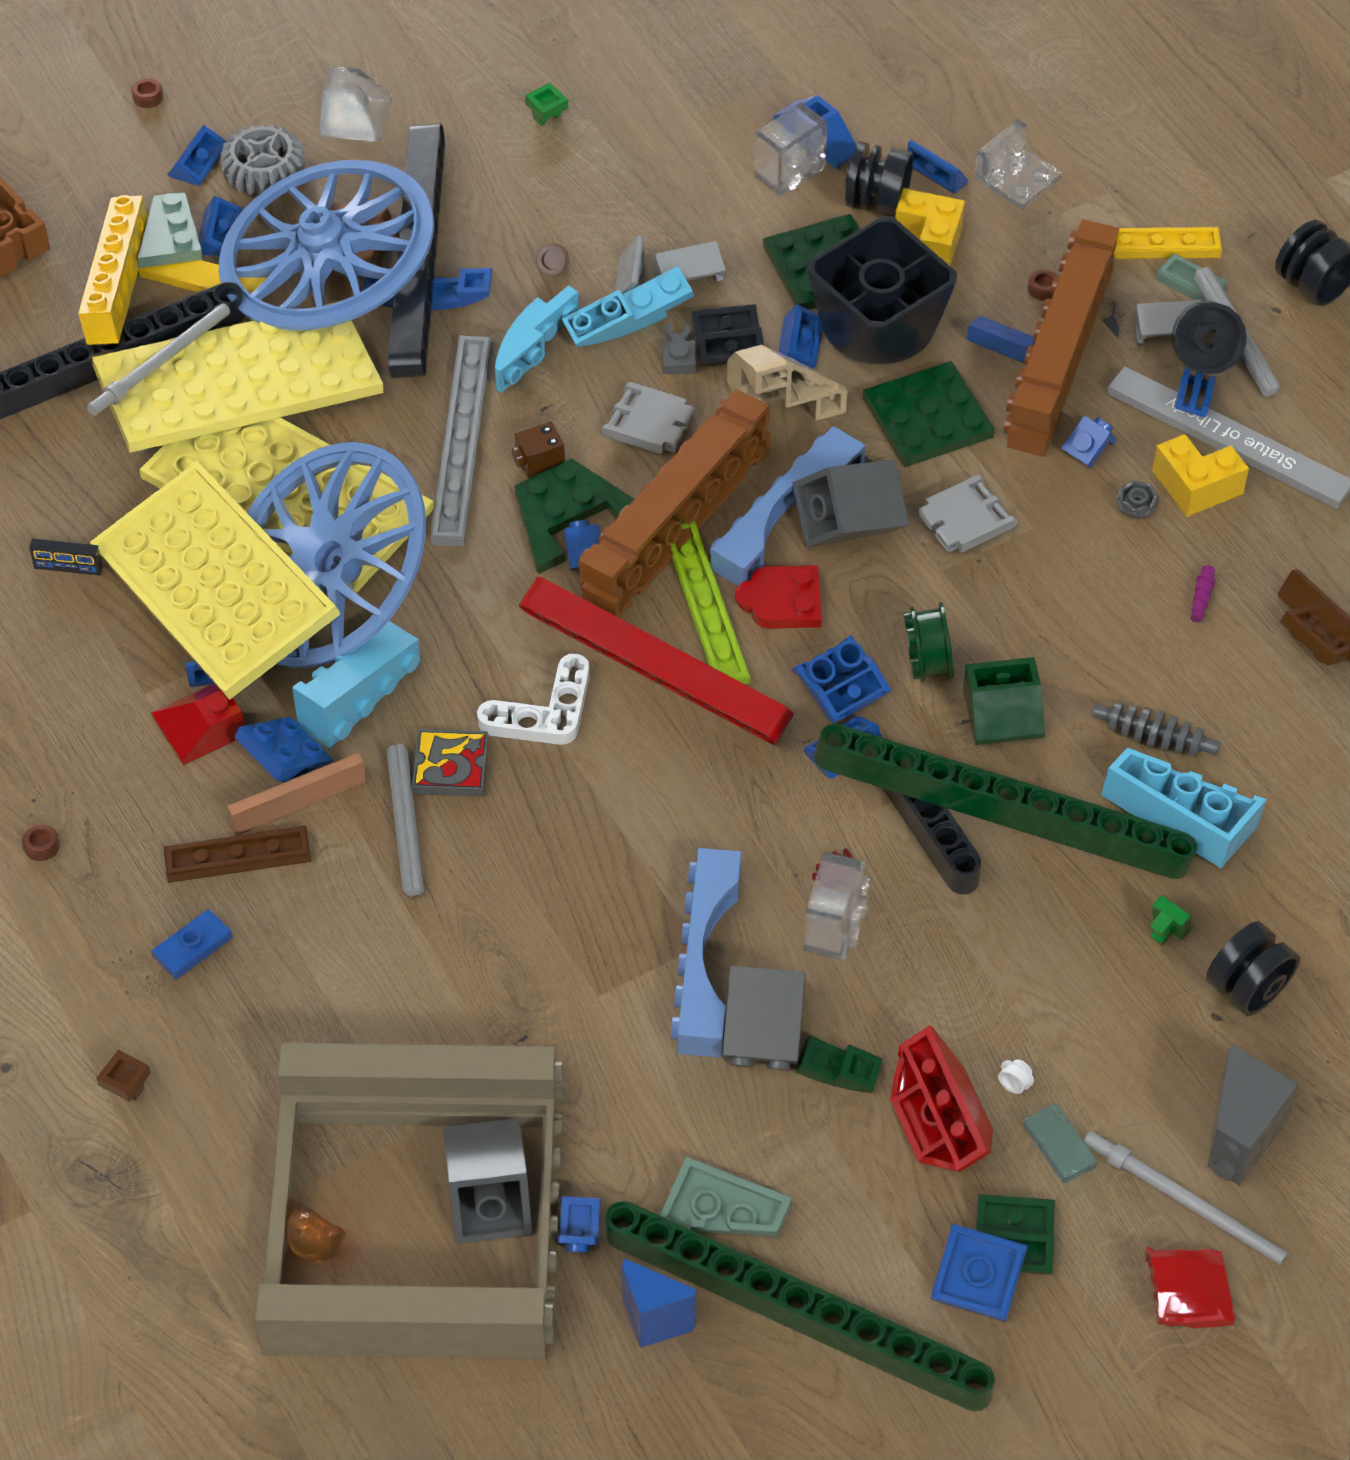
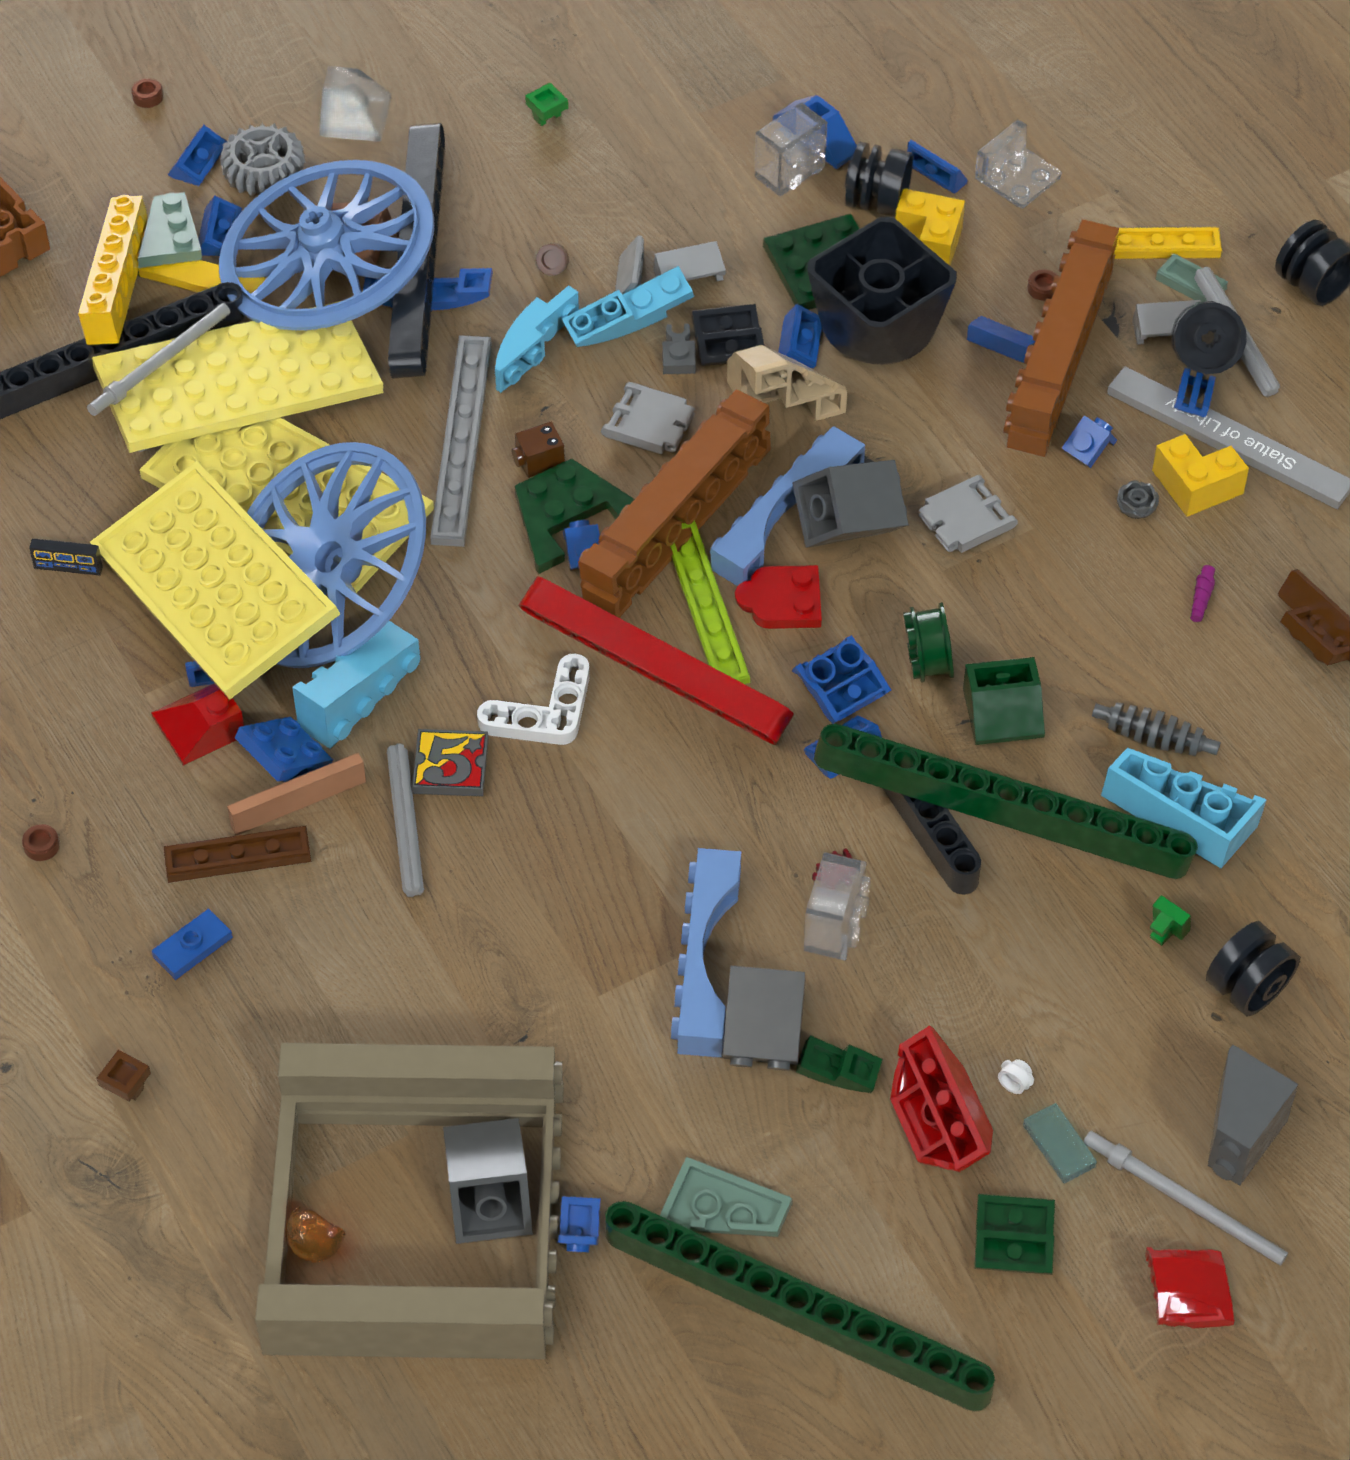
(656, 1304): blue slope -> none
(928, 413): dark green plate -> none
(979, 1272): blue tile -> none

